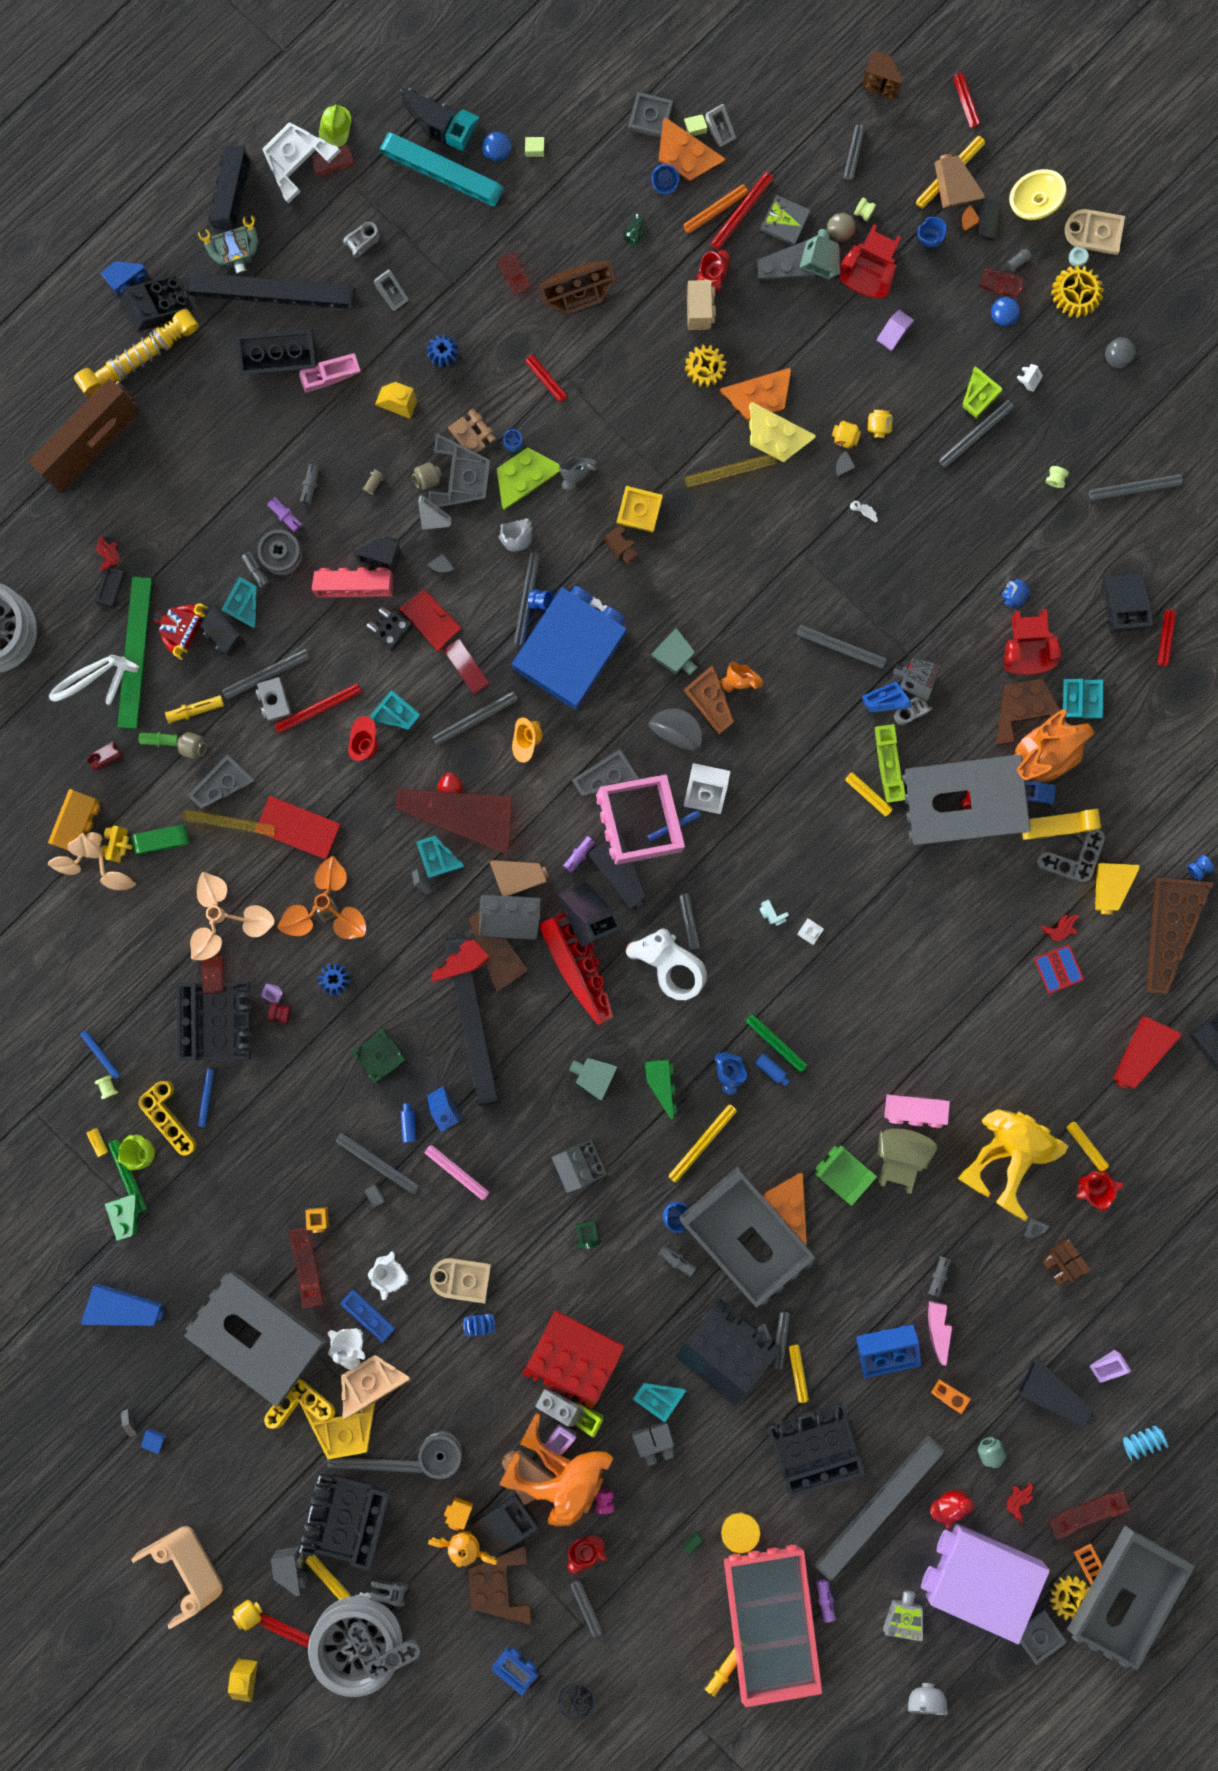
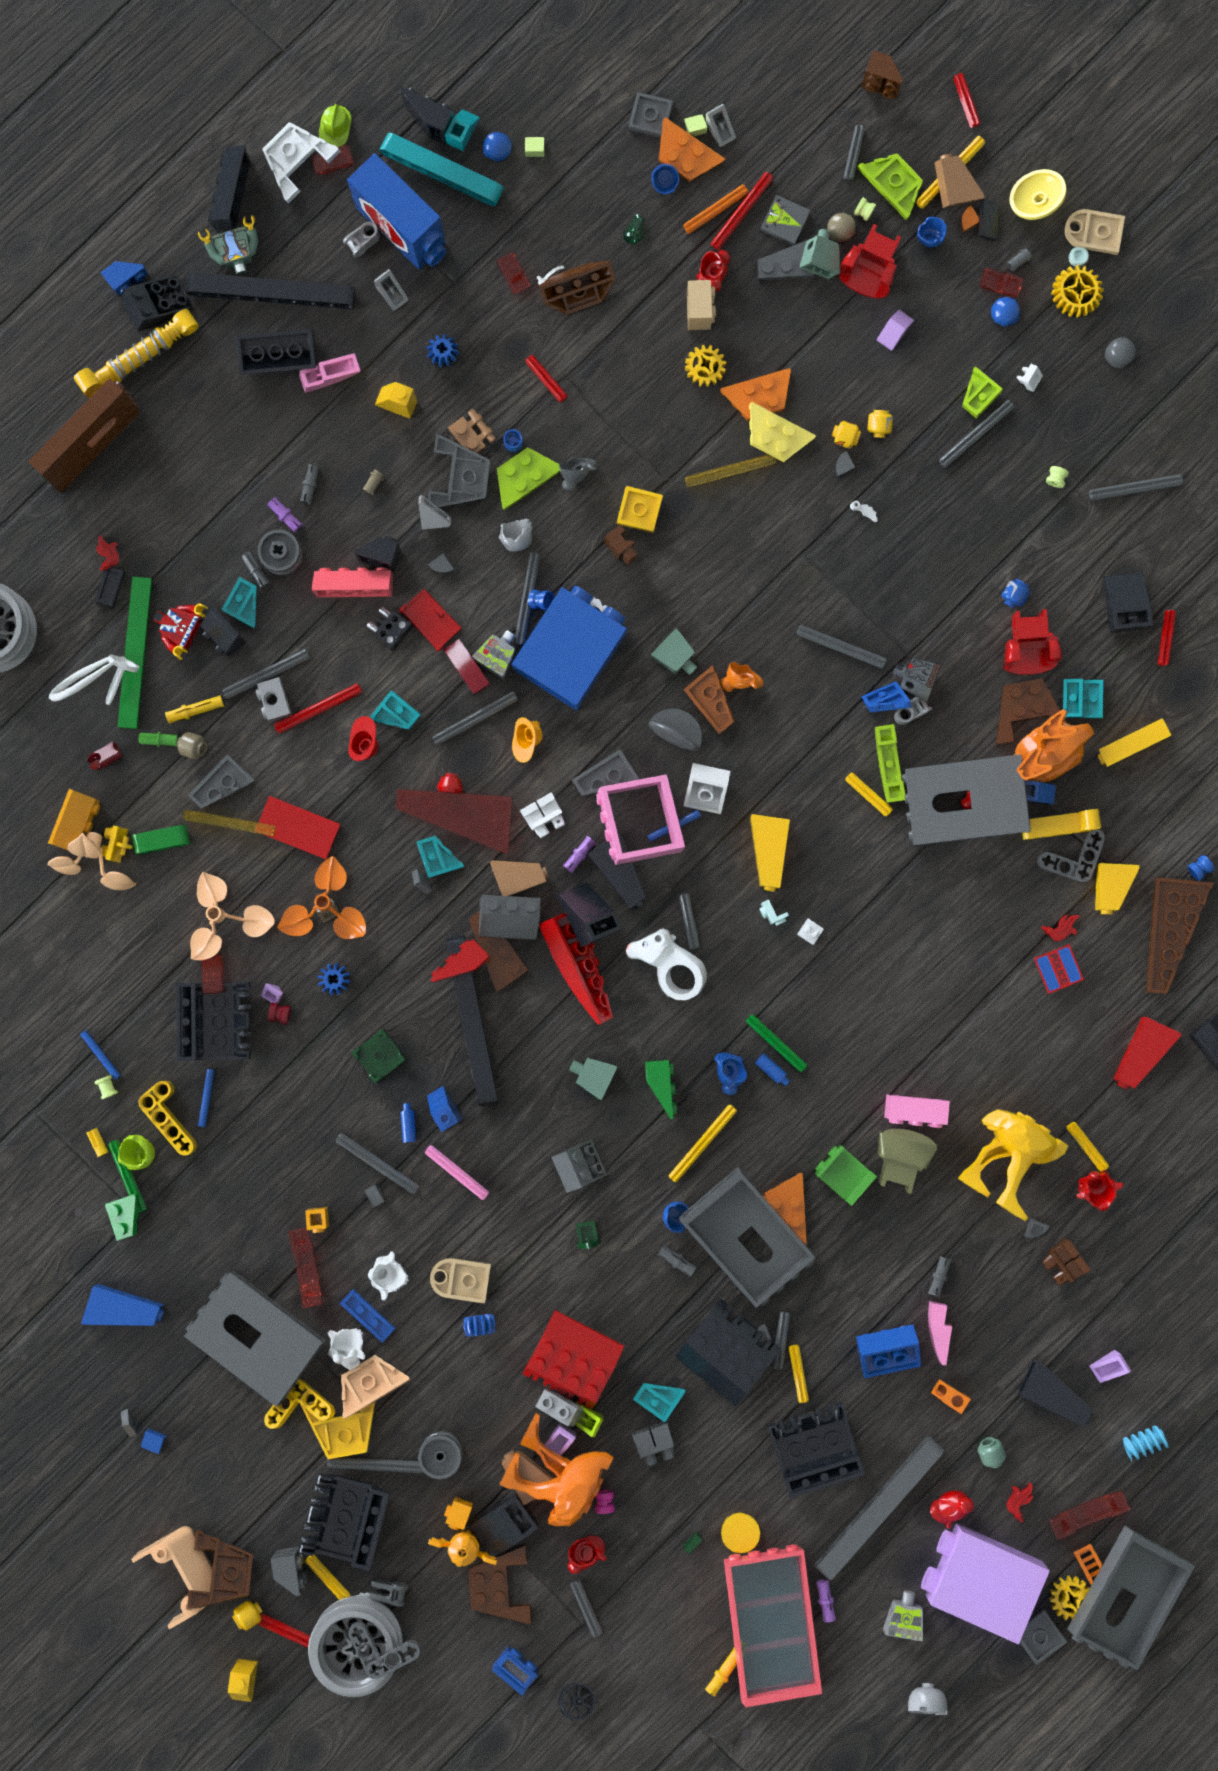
(229, 1573): none -> reddish brown wing
(398, 212): none -> blue brick
(426, 476): dark tan head -> none
(496, 654): none -> torso
(550, 810): none -> white hips
(556, 270): none -> white piece
(769, 846): none -> yellow slope
(894, 181): none -> lime wing
(1134, 742): none -> yellow slope

